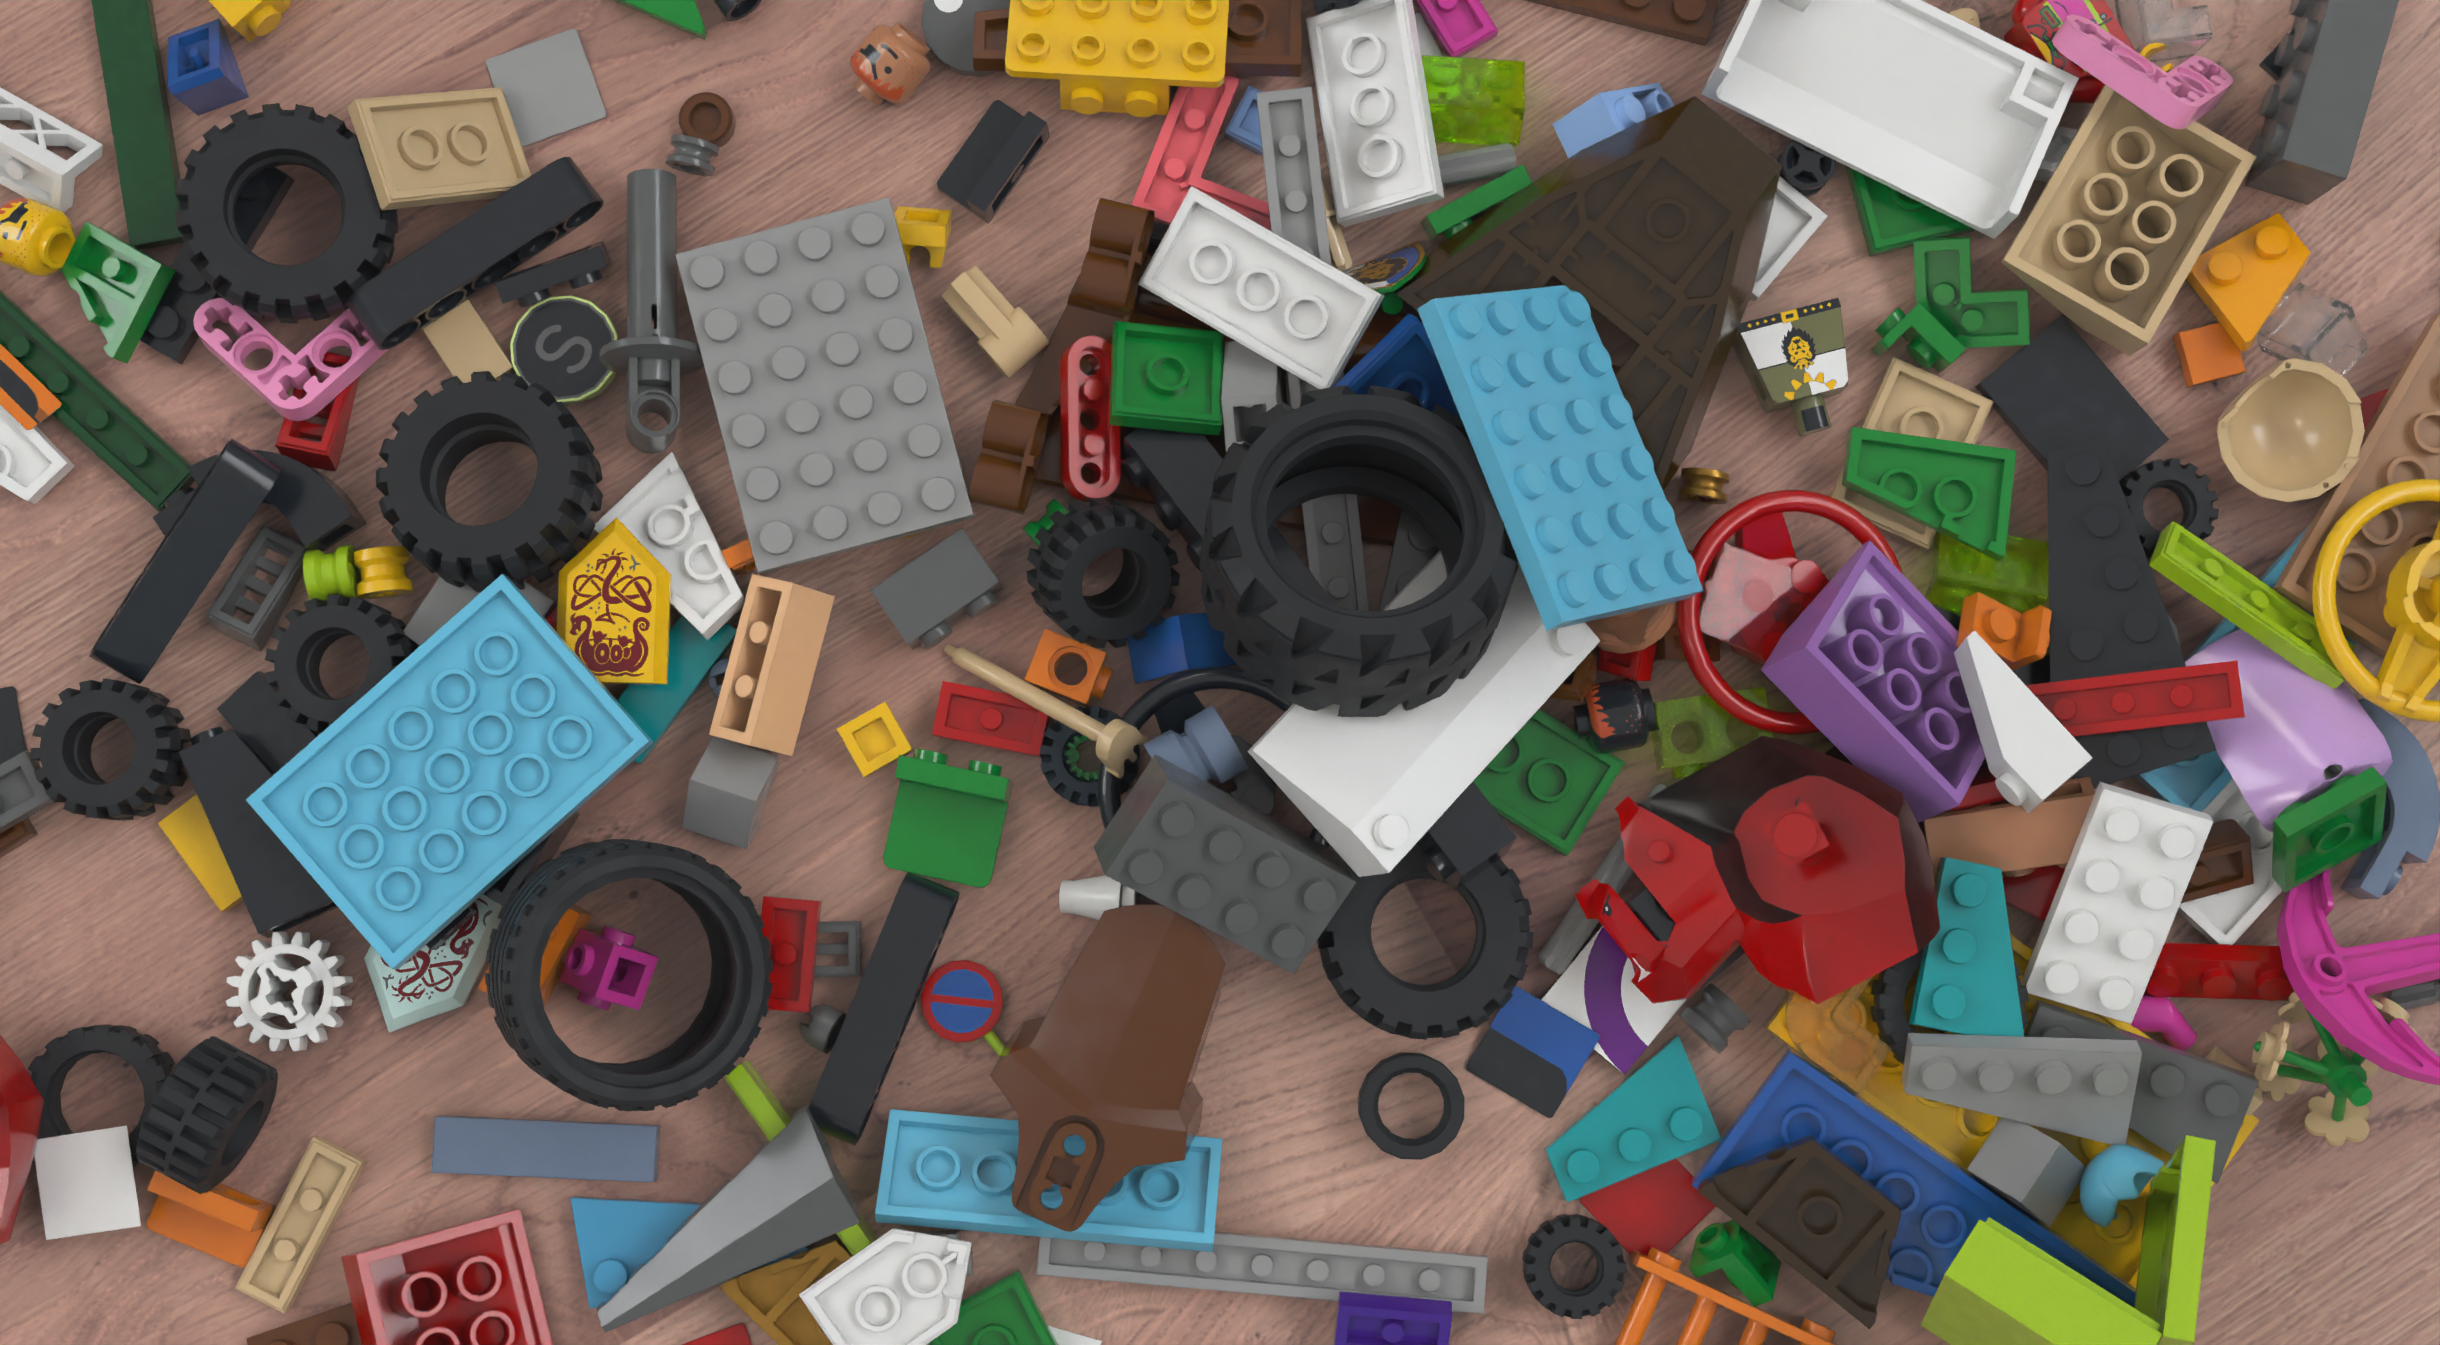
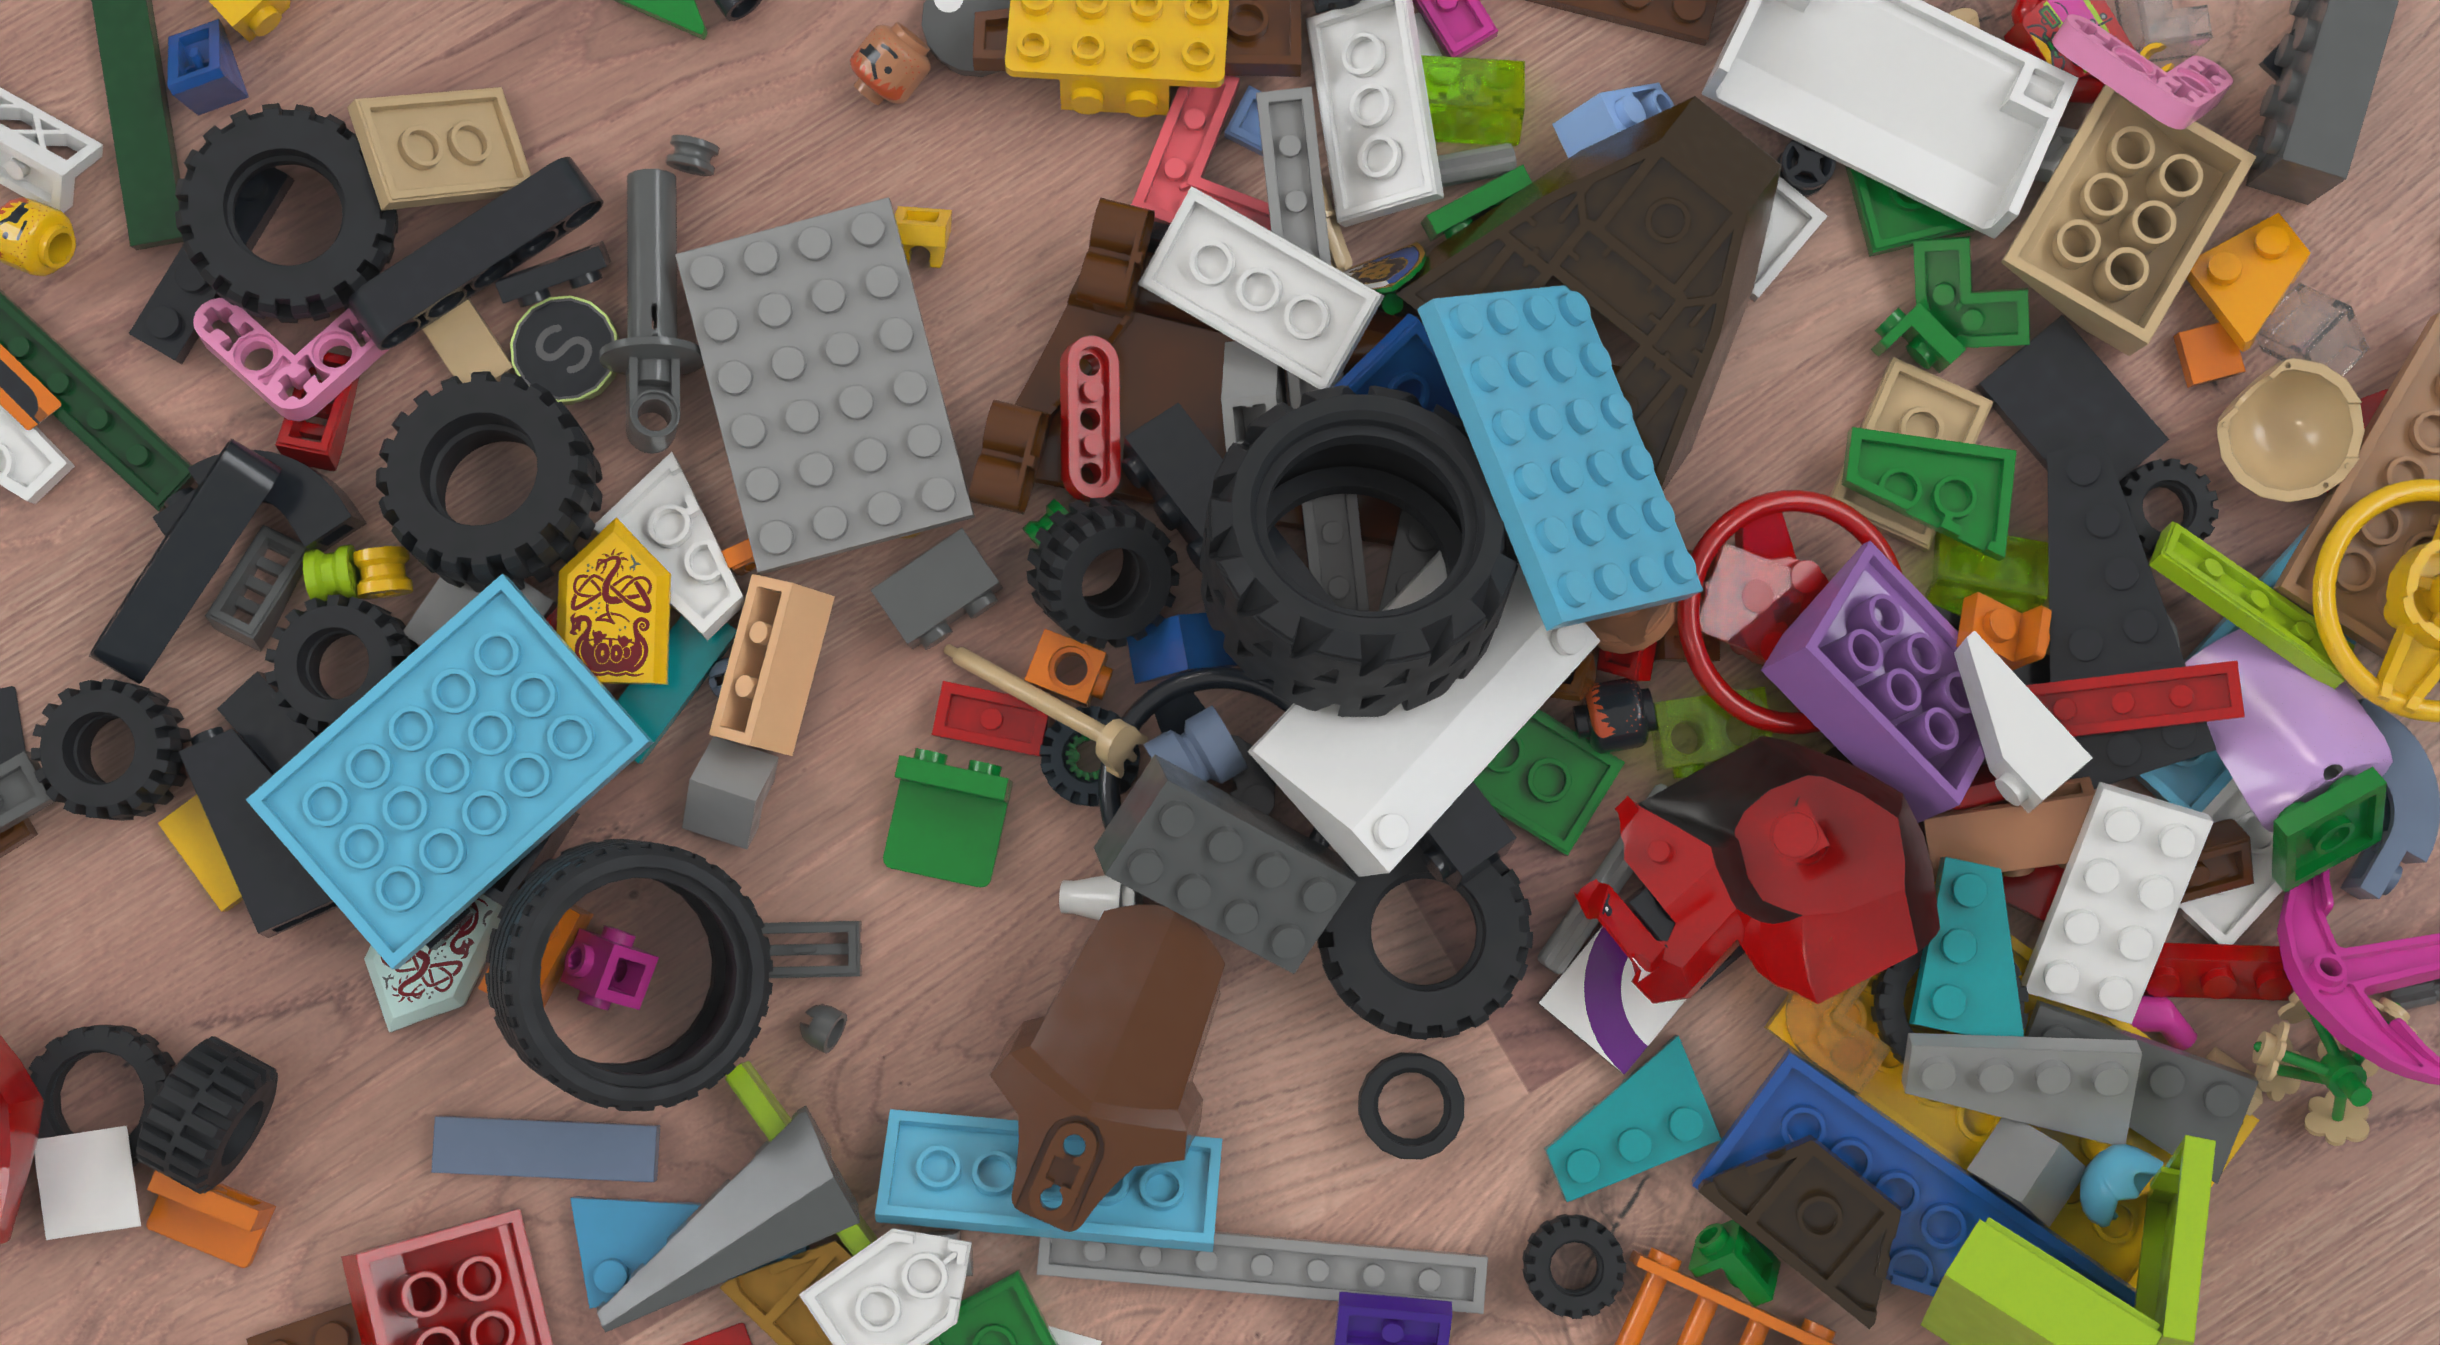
(116, 287): green wing -> none
(274, 974): white gear -> none
(301, 1224): tan tile -> none
(547, 86): light grey sticker -> none
(707, 118): reddish brown tile -> none
(793, 940): red plate -> none
(875, 739): yellow tile -> none
(882, 1007): black beam -> none
(963, 1003): piece -> none
(993, 159): black panel -> none
(1003, 332): tan piece -> none
(1166, 378): green tile -> none
(1533, 1052): sticker -> none
(1650, 1208): red sticker -> none
(1704, 485): pearl gold bush -> none
(1714, 1018): dark grey wheel -> none
(1796, 361): torso -> none

